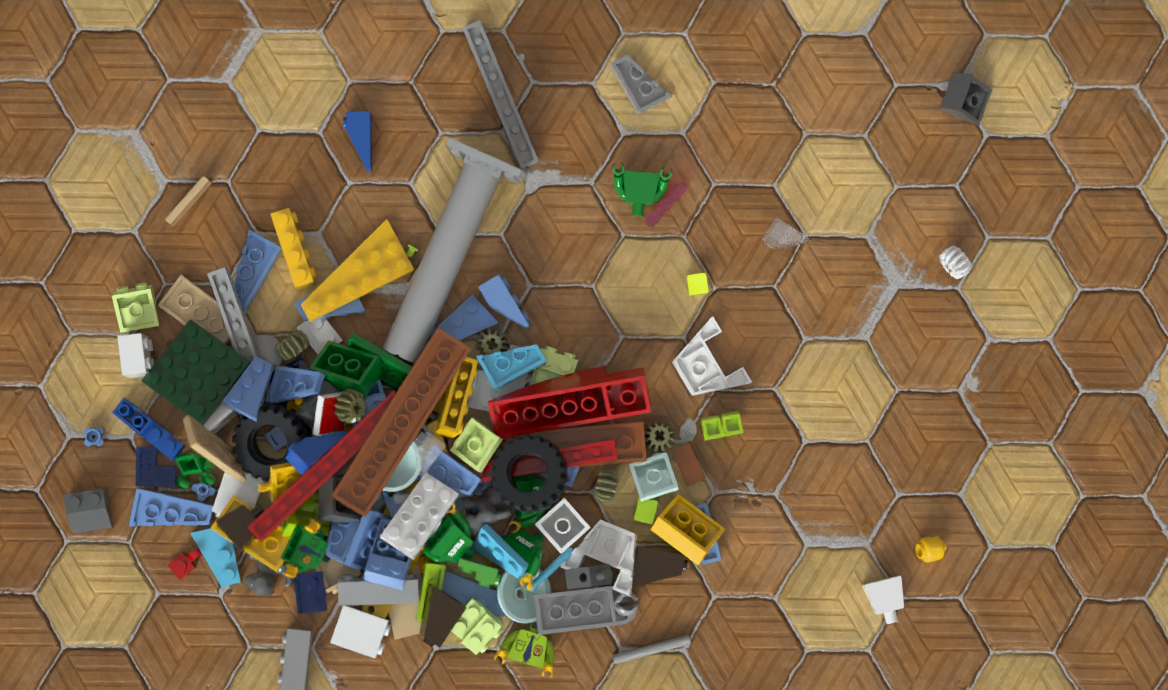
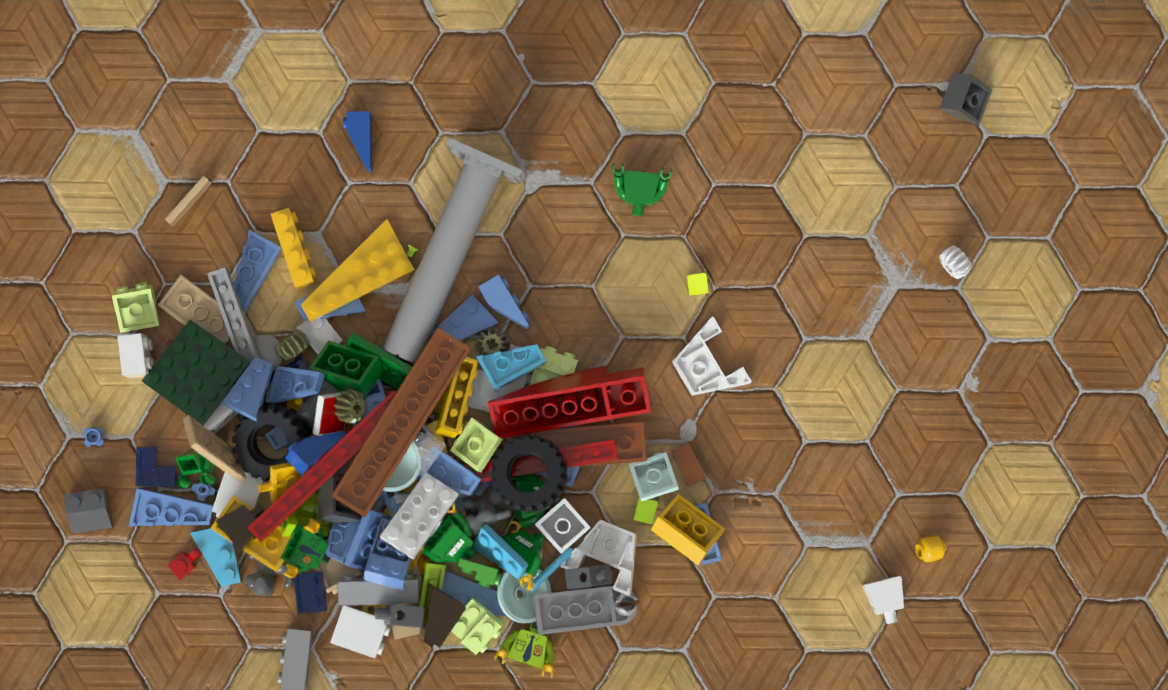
(149, 429): blue slope -> none
(406, 615): none -> dark grey torso
(500, 94): light grey plate -> none
(606, 485): olive gear -> none
(638, 86): light grey wing -> none
(651, 649): light grey piece -> none
(652, 435): olive gear -> none
(656, 565): dark brown slope -> none
(665, 204): clear pink plate -> none
(723, 426): lime hips -> none
(782, 236): clear slope -> none

